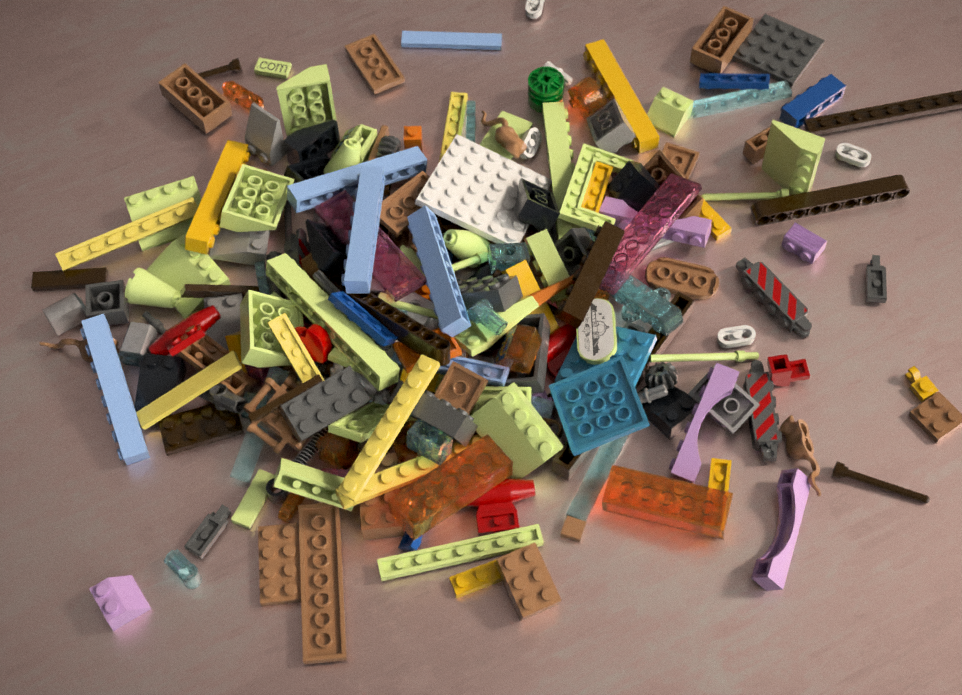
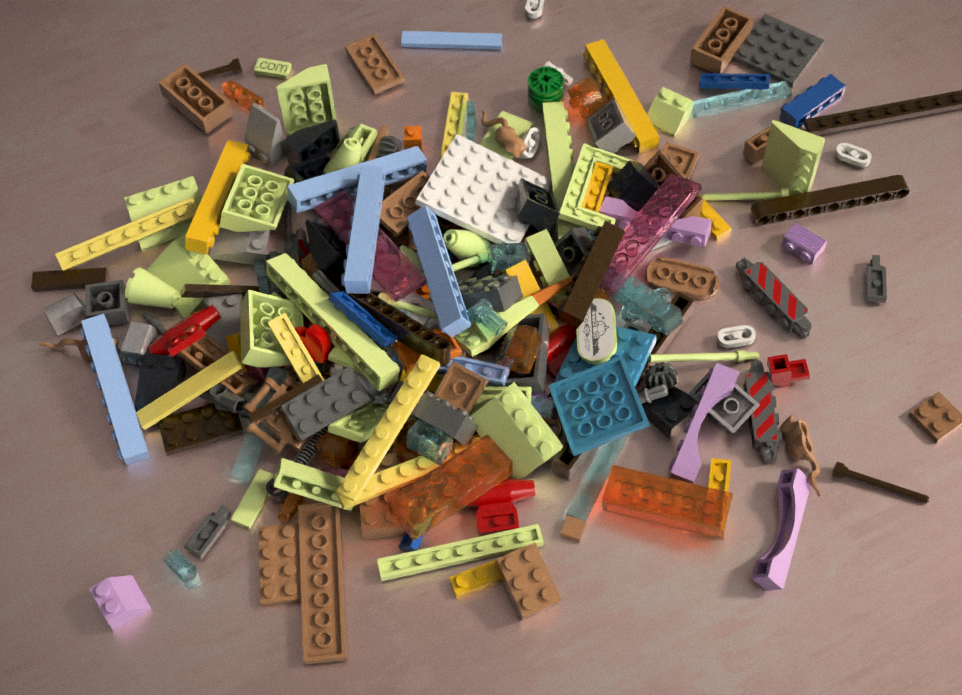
(921, 387): yellow plate -> none

